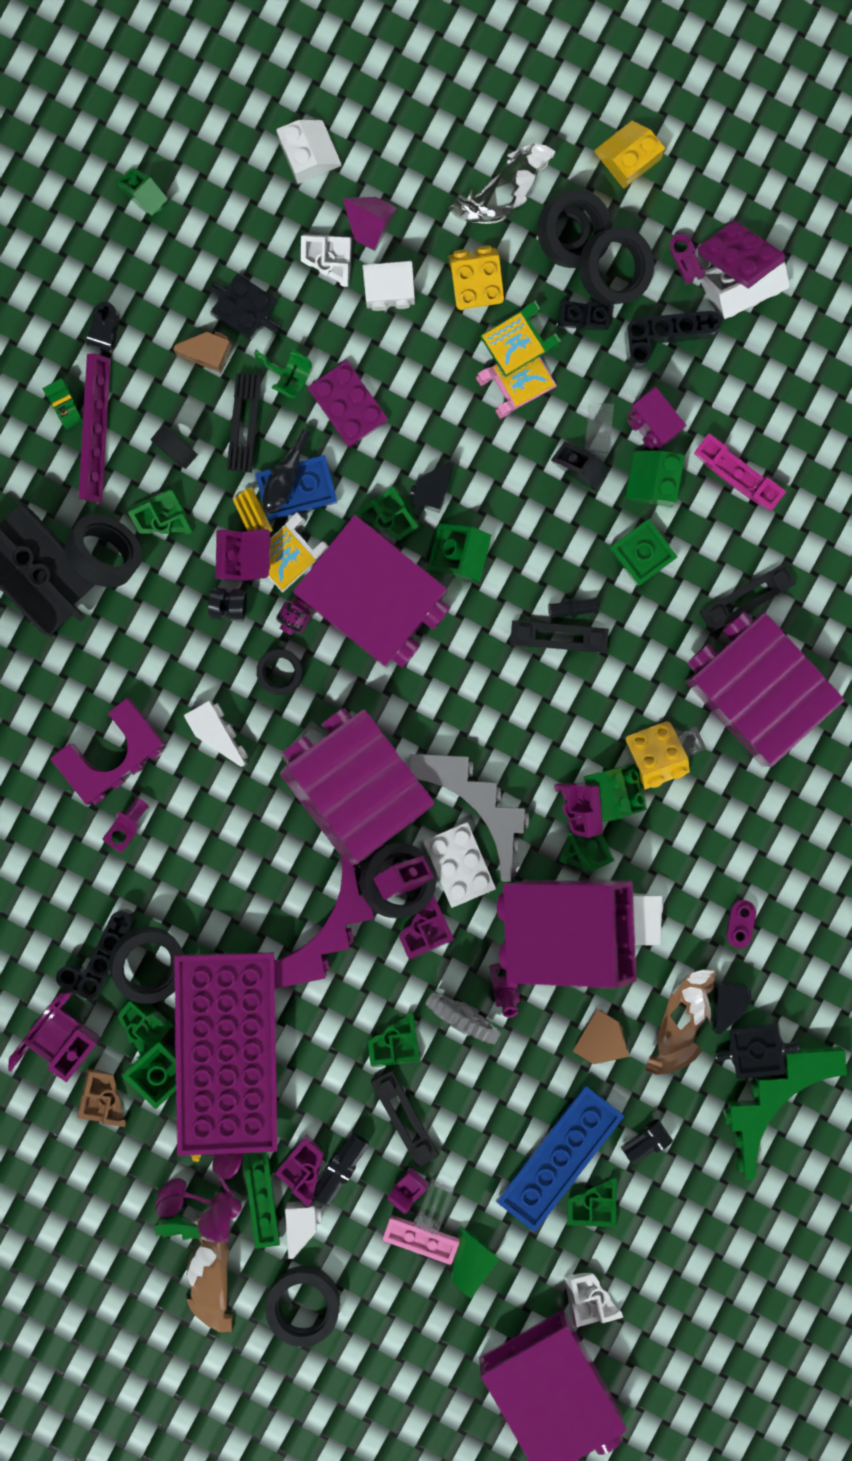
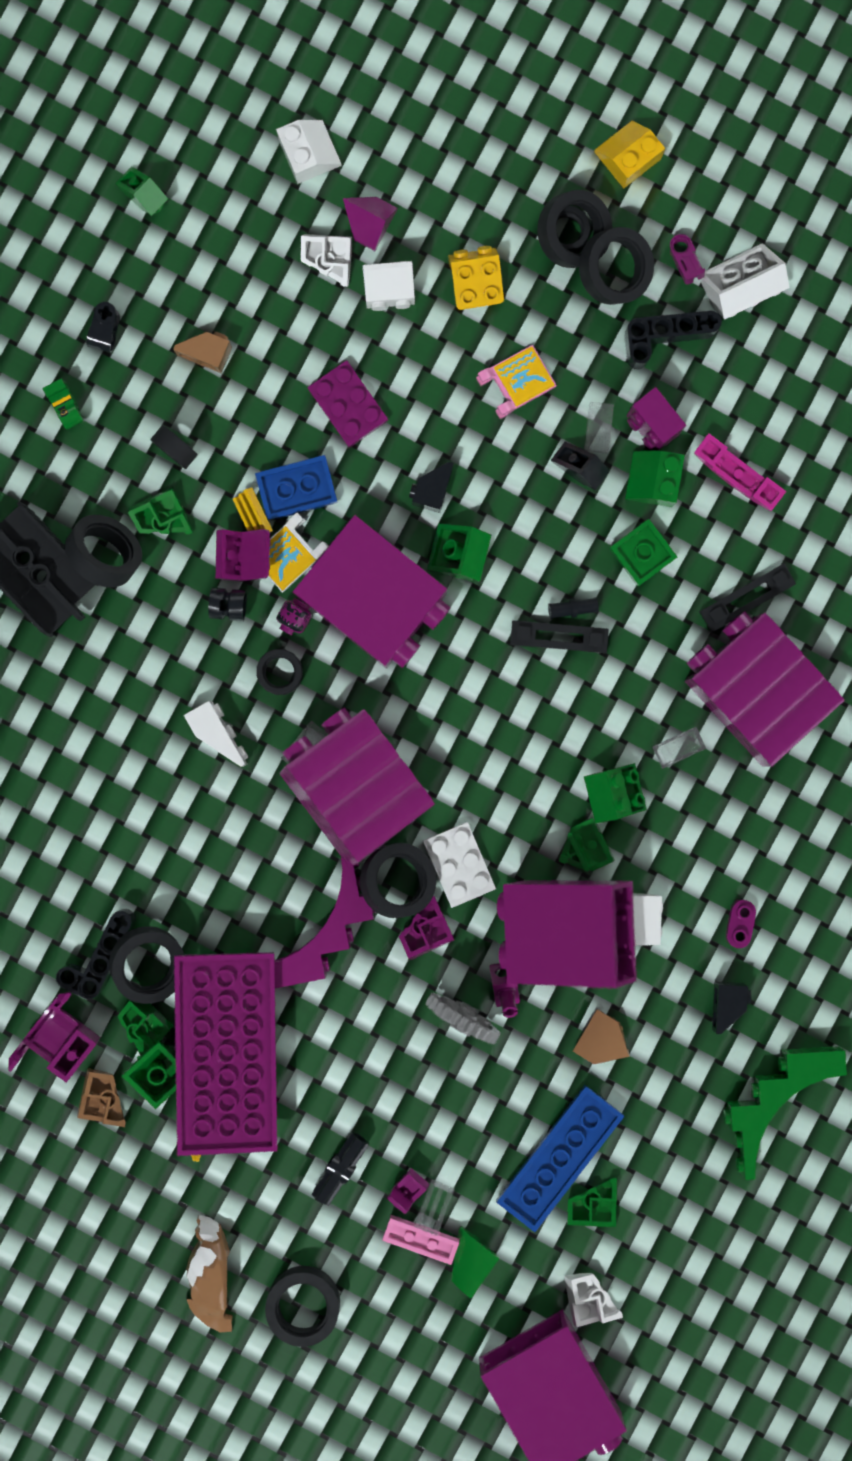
(94, 428): magenta plate -> none
(126, 823): magenta bracket -> none
(142, 744): magenta arch -> none
(176, 1226): green slope -> none
(215, 1222): magenta plant -> none
(244, 307): black plate -> none
(246, 388): black container -> none
(261, 1199): green plate -> none
(282, 476): black piece -> none
(301, 1225): white slope -> none
(302, 373): green helmet -> none
(302, 1170): magenta slope -> none
(388, 1087): black container -> none
(390, 514): green slope -> none
(396, 1044): green slope -> none
(403, 877): magenta brick -> none
(502, 822): light grey arch -> none
(517, 341): flag -> none
(520, 171): clear smoke animal -> none
(582, 808): magenta slope -> none
(584, 316): black slope -> none
(651, 1139): black piece -> none
(658, 755): yellow bracket -> none
(677, 1045): medium nougat animal -> none
(741, 254): magenta plate -> none
(757, 1051): black plate -> none

